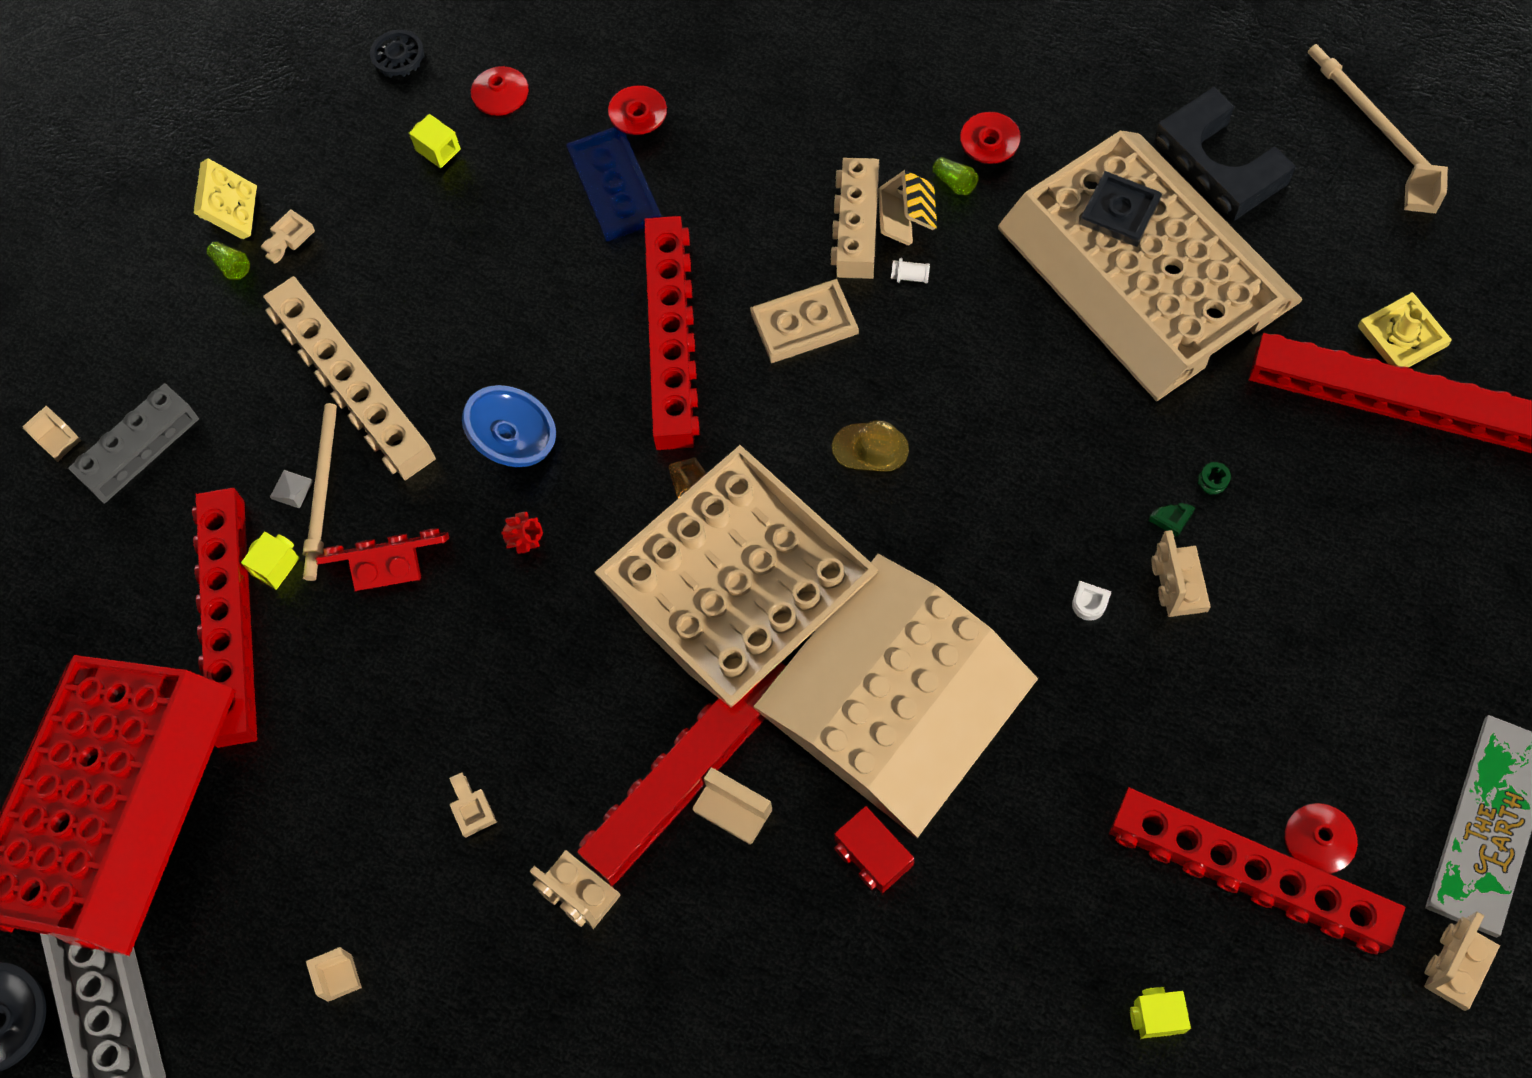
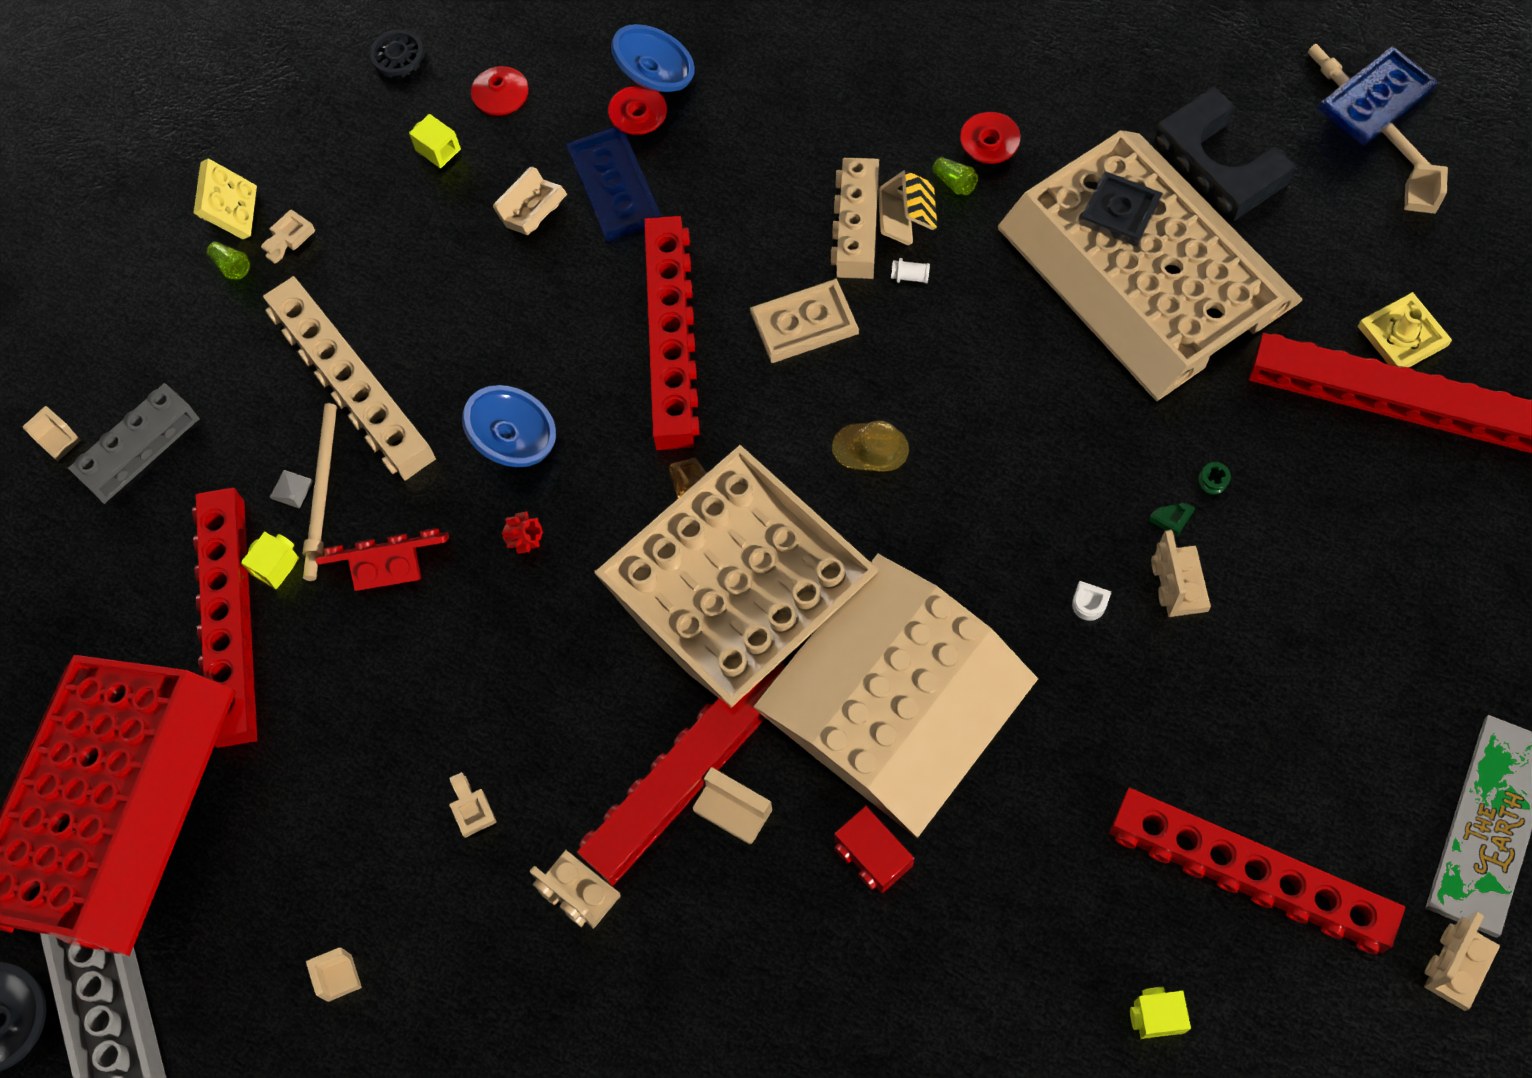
(528, 202): none -> tan bracket
(652, 58): none -> blue dish
(1307, 846): red dish -> none
(1377, 95): none -> clear blue tile

